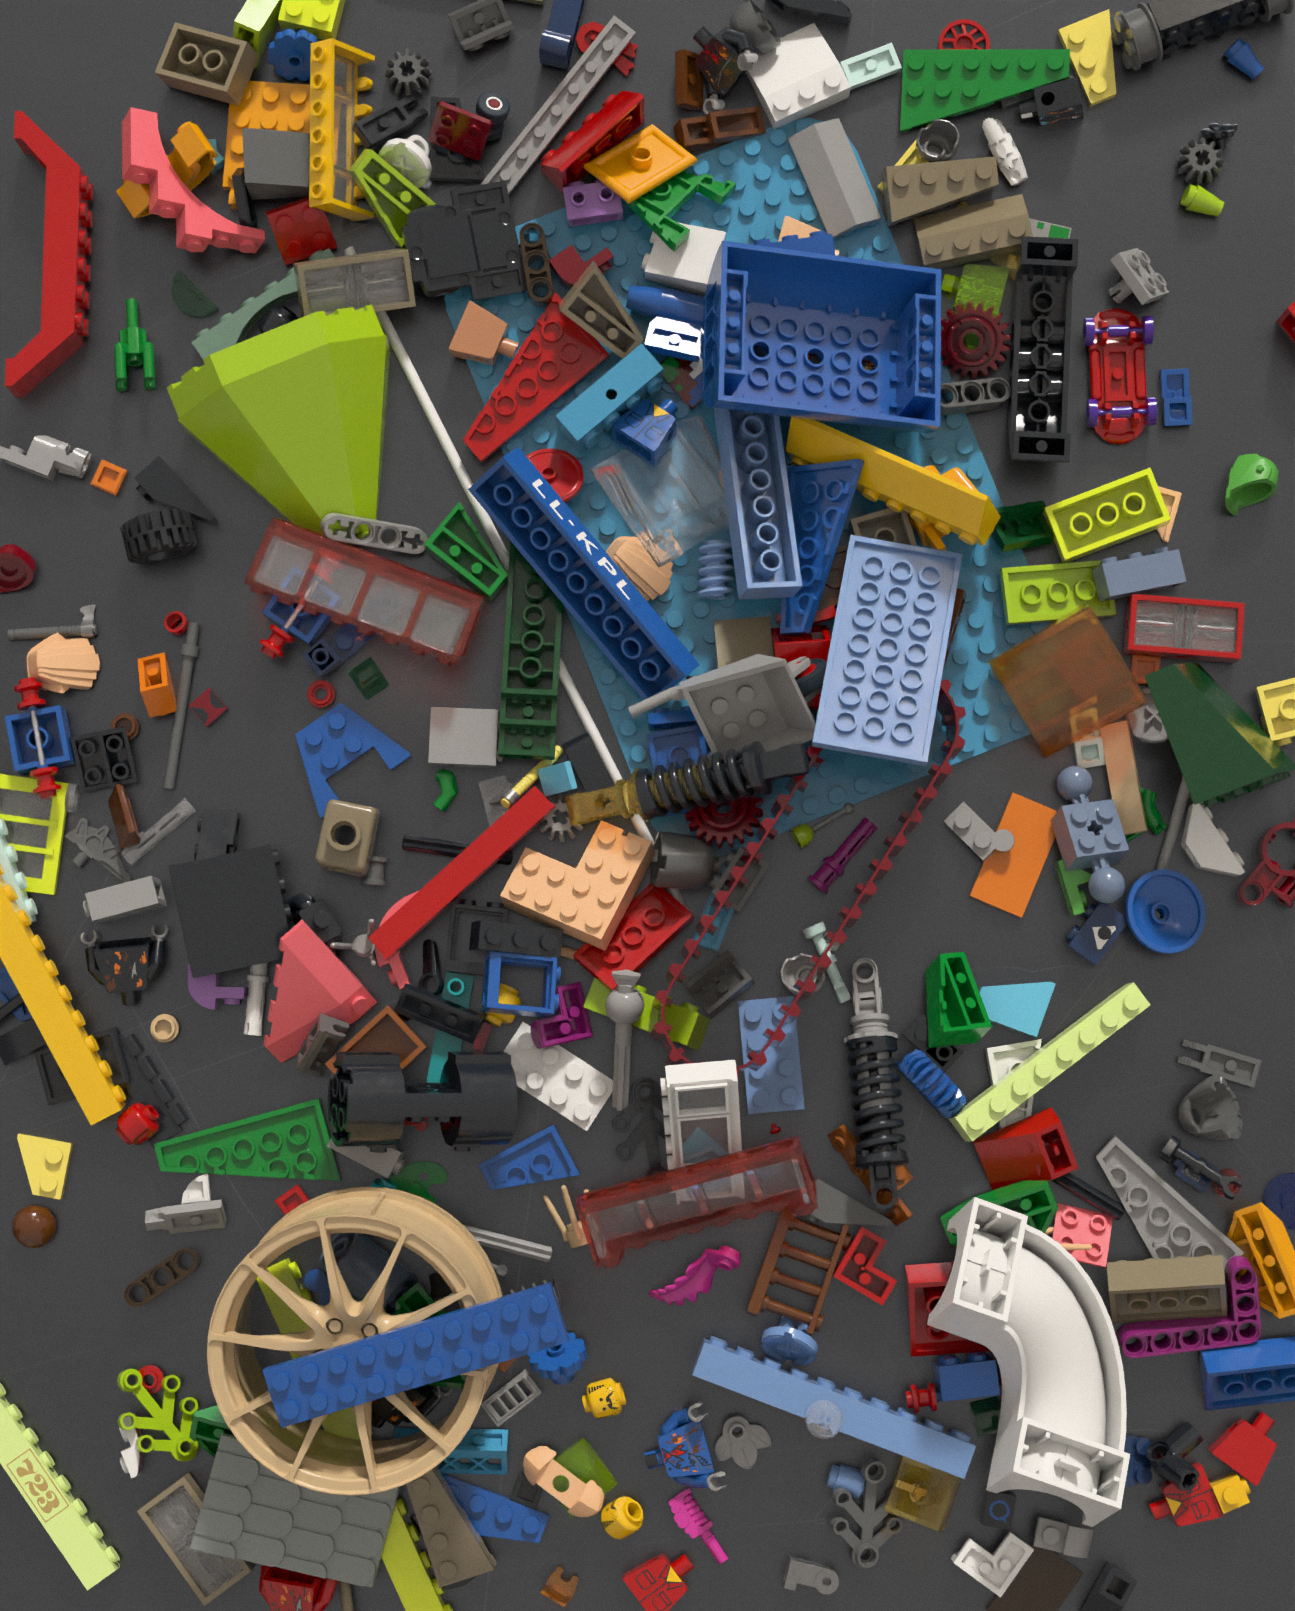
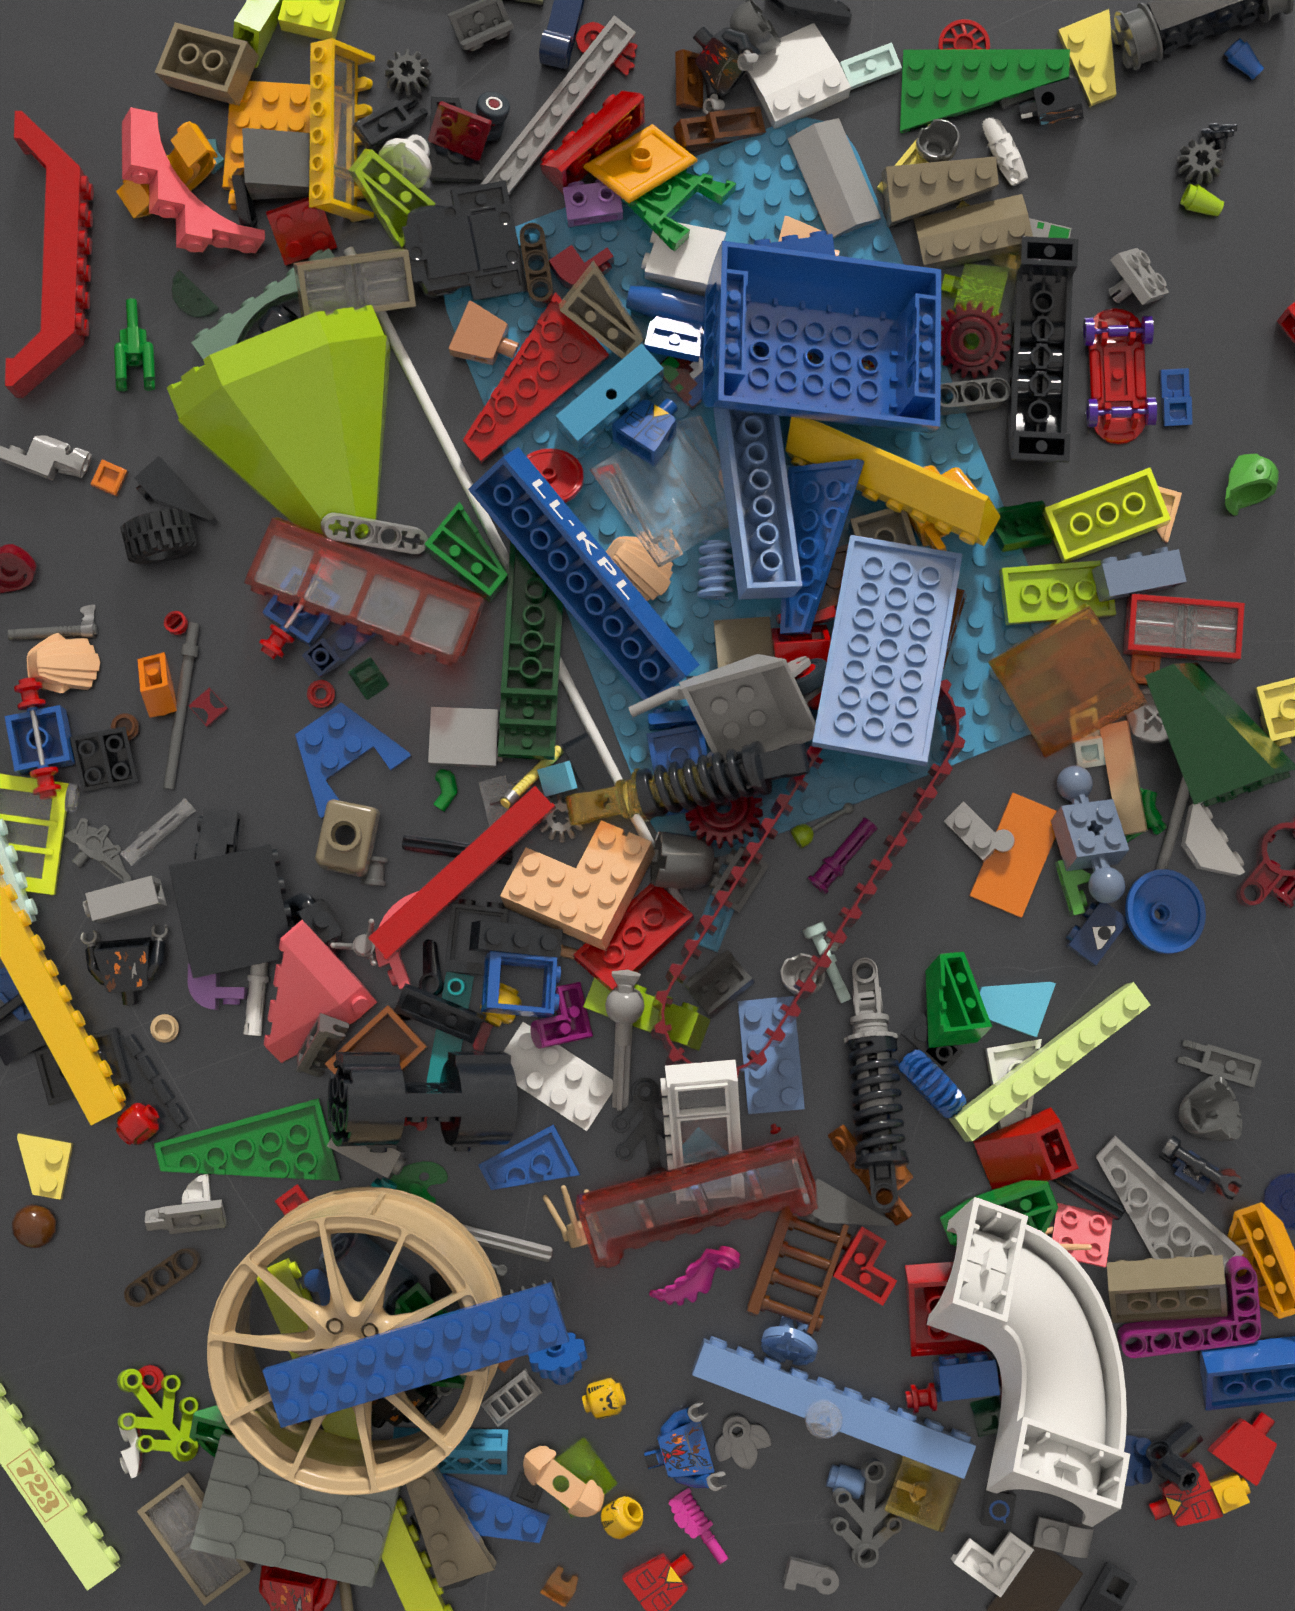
(123, 818): reddish brown slope -> none
(291, 53): blue plant -> none

